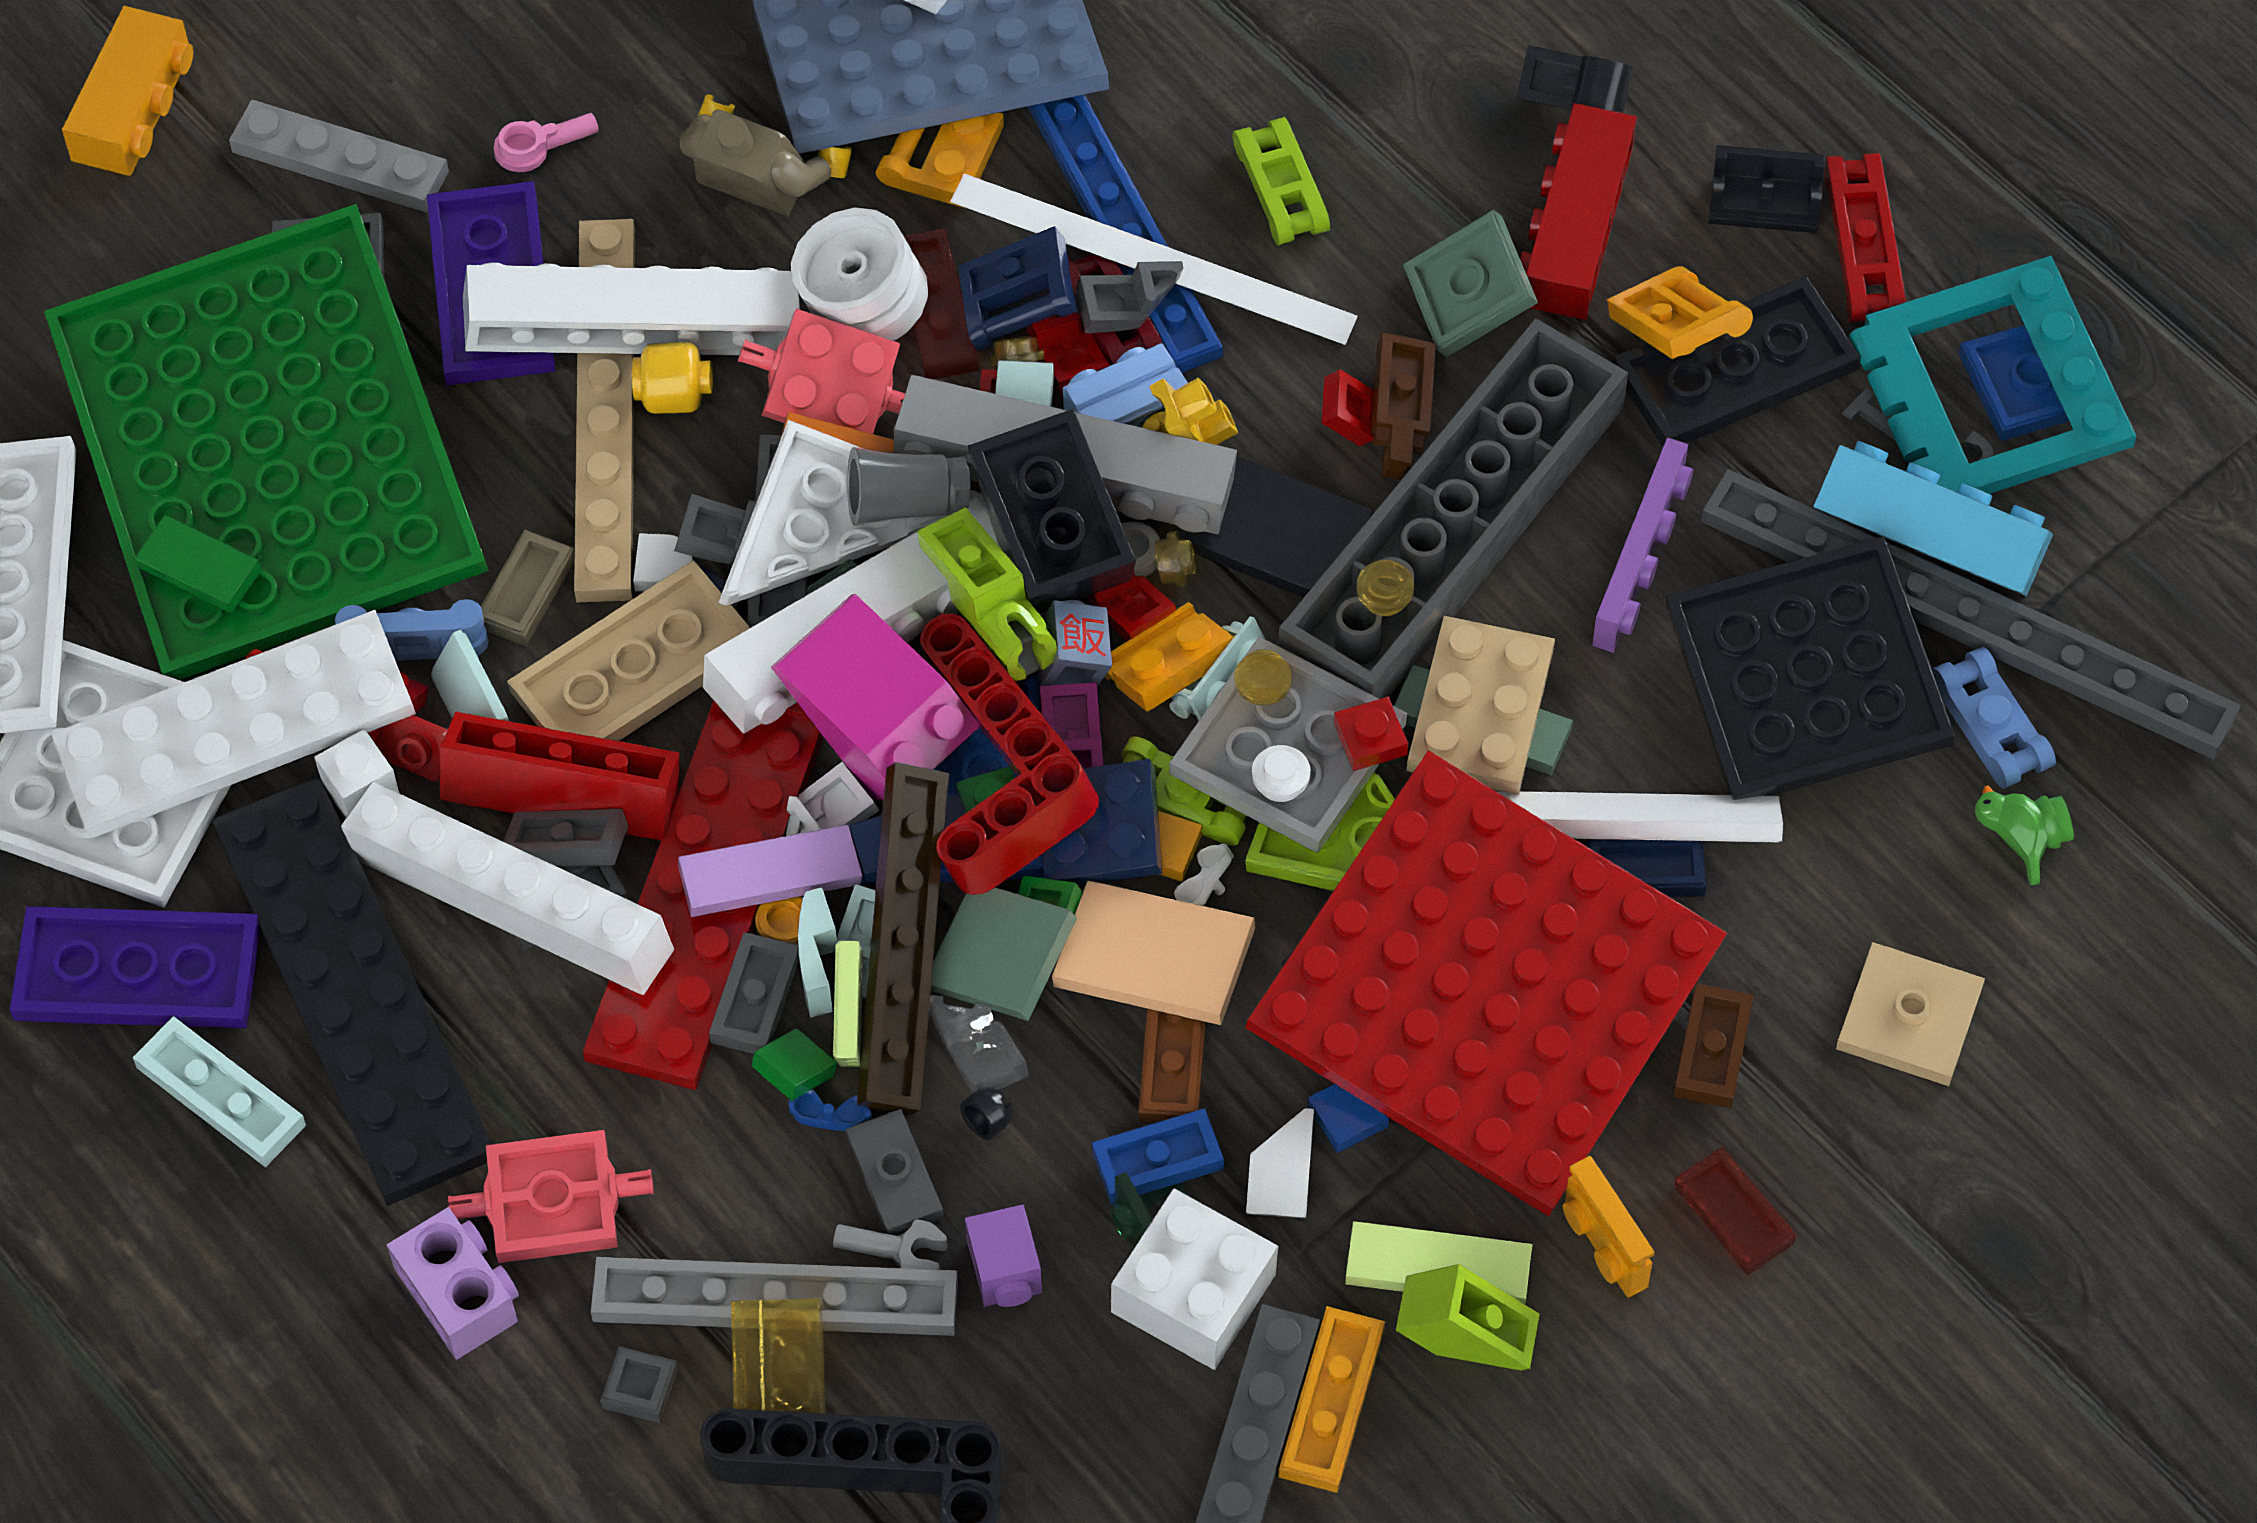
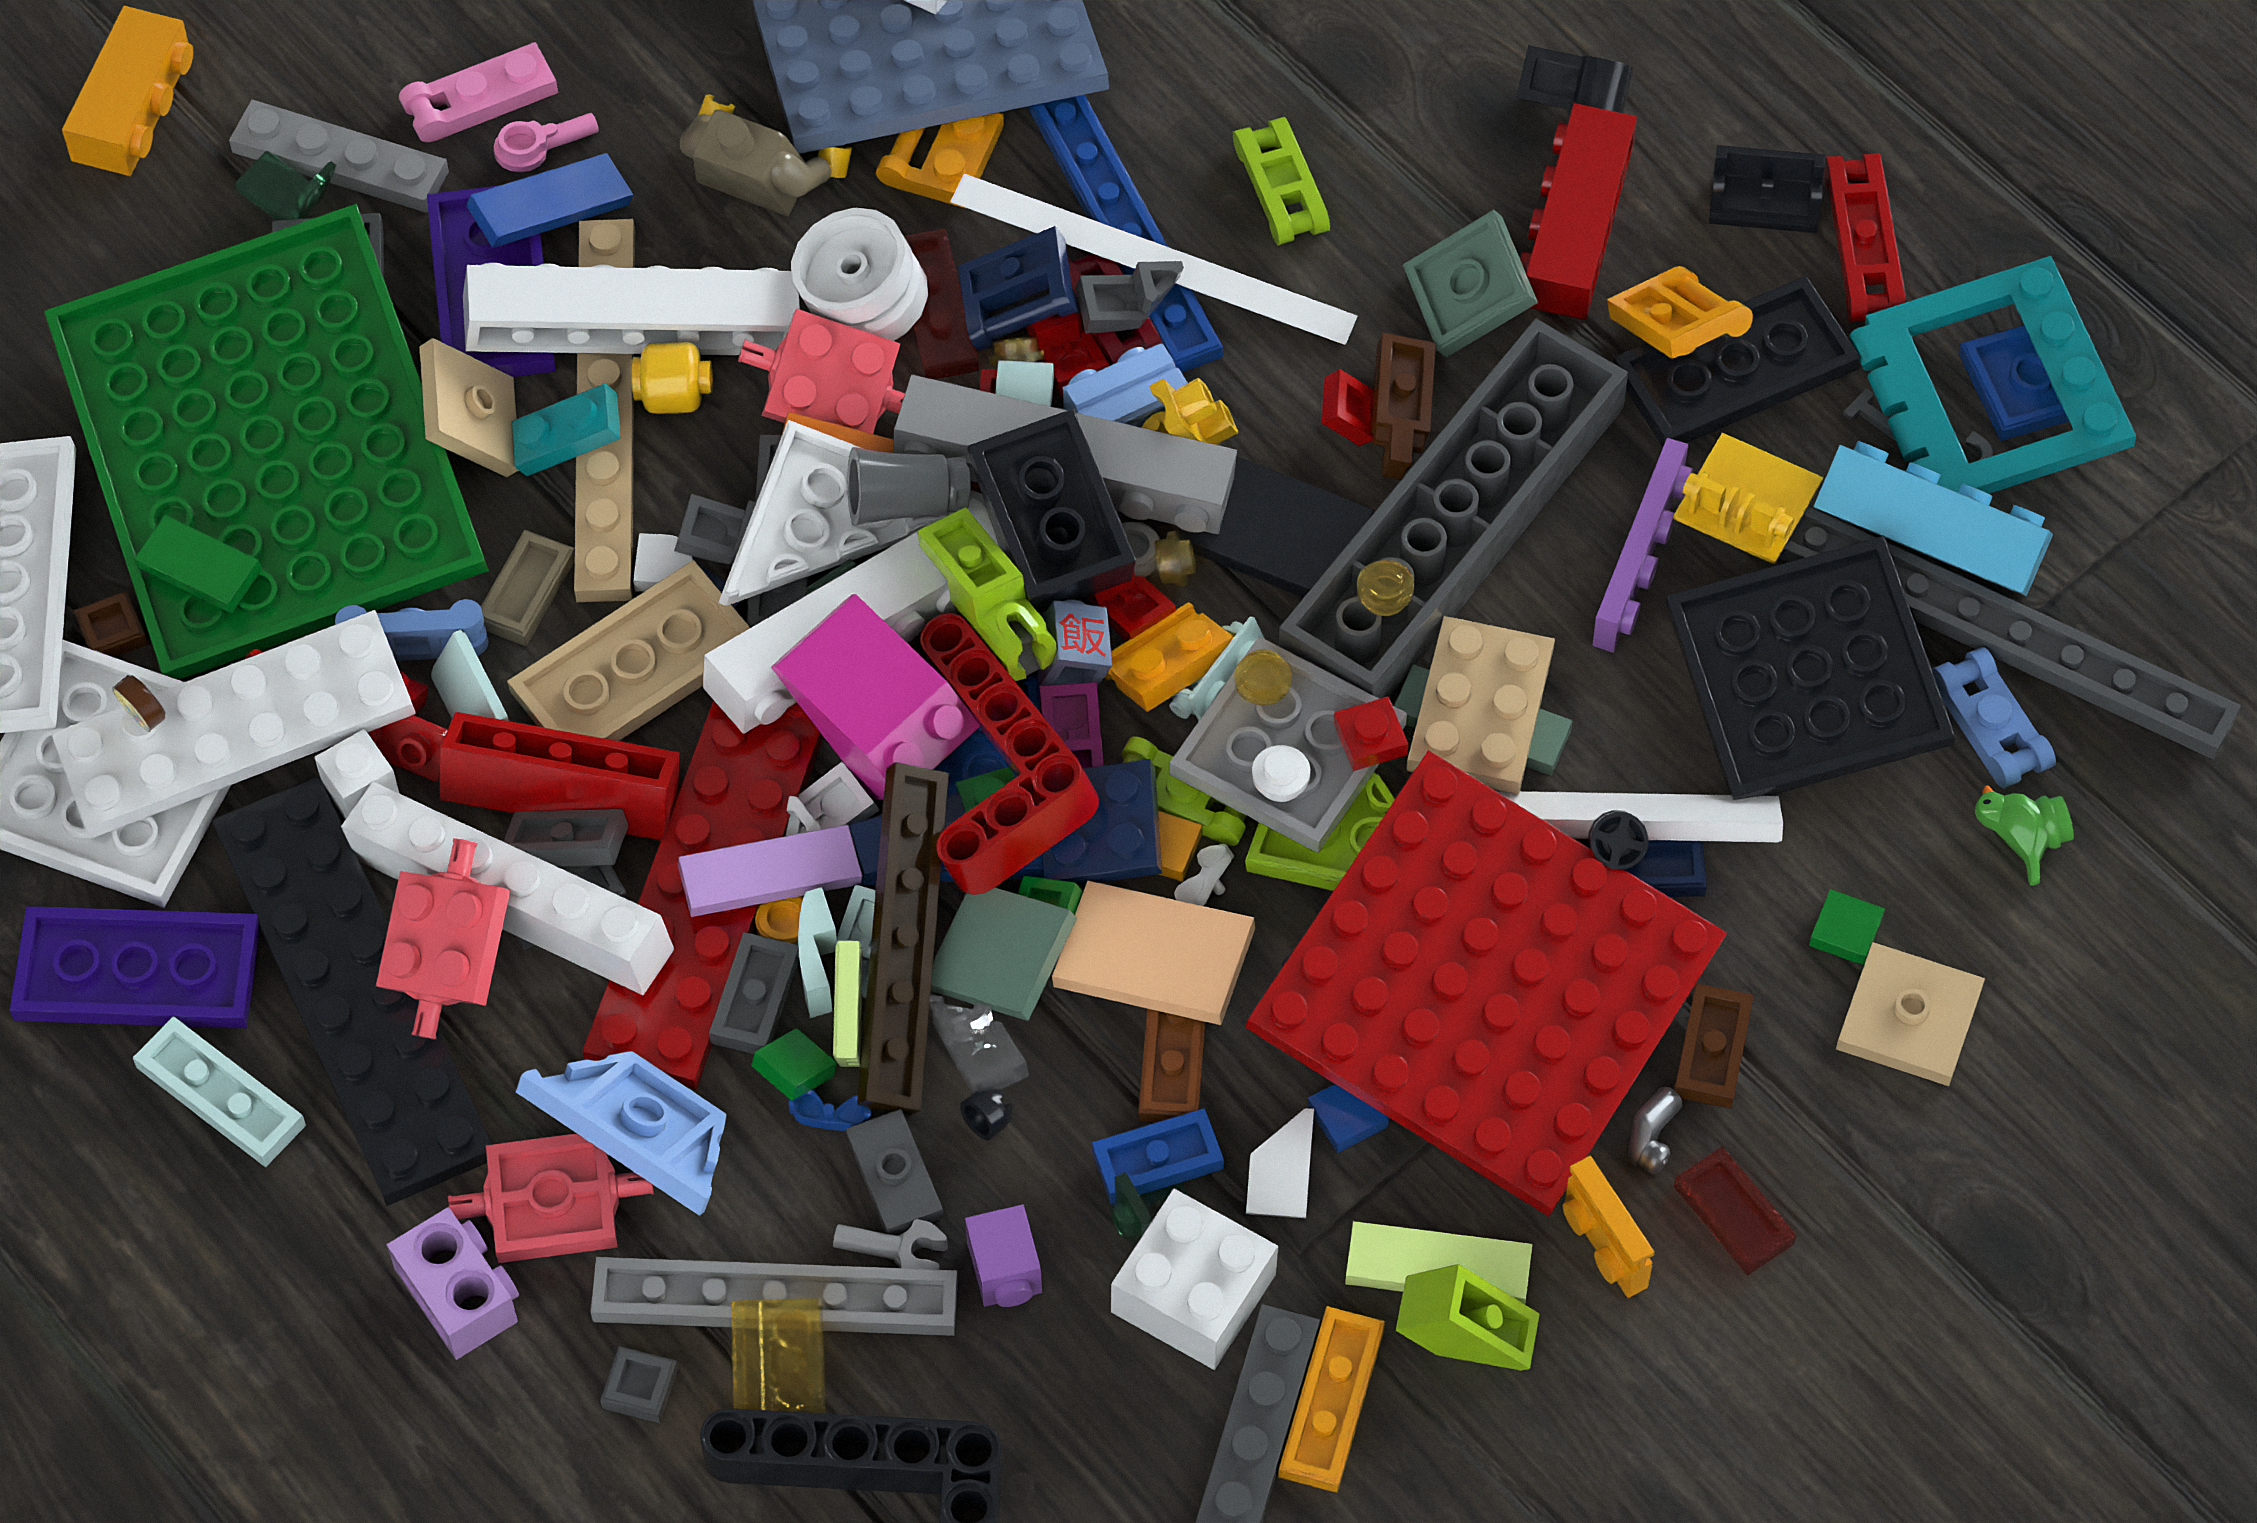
(111, 625): none -> reddish brown tile
(139, 702): none -> reddish brown tile
(281, 189): none -> clear green bracket
(443, 938): none -> coral plate
(468, 407): none -> tan plate
(478, 93): none -> bright pink plate
(549, 200): none -> blue tile
(566, 429): none -> teal plate
(638, 1120): none -> light blue wing
(1625, 850): none -> black wheel
(1647, 1123): none -> flat silver arm
(1747, 498): none -> yellow hinge
(1846, 927): none -> green tile

